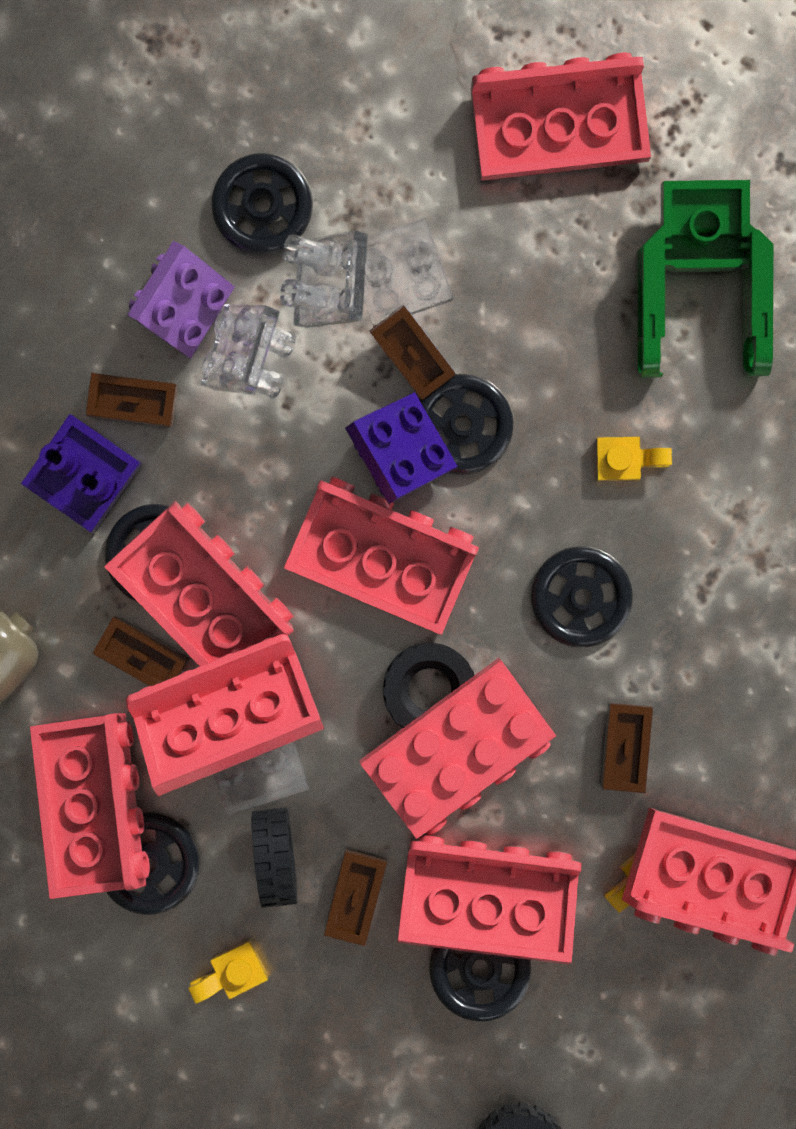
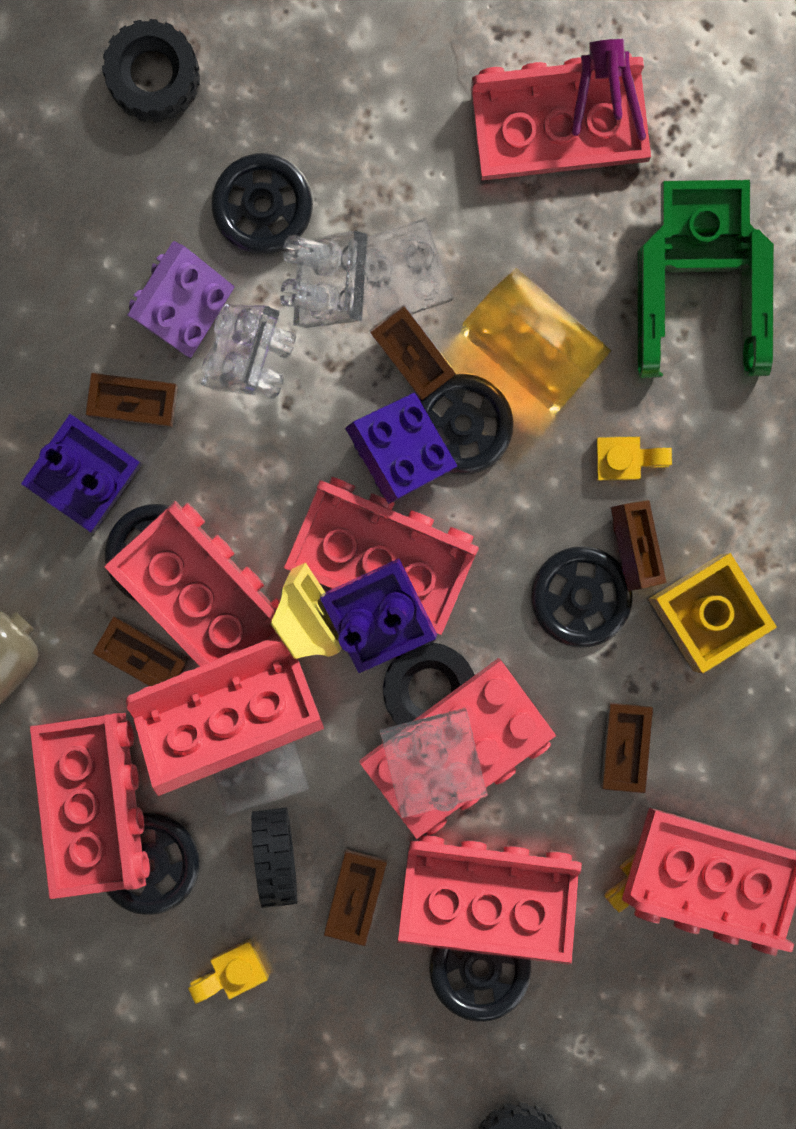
(146, 37): none -> black tyre
(302, 618): none -> light yellow slope
(378, 616): none -> dark purple plate
(433, 763): none -> clear plate
(534, 340): none -> clear yellow slope
(611, 62): none -> magenta plant
(638, 545): none -> reddish brown plate
(712, 613): none -> yellow brick

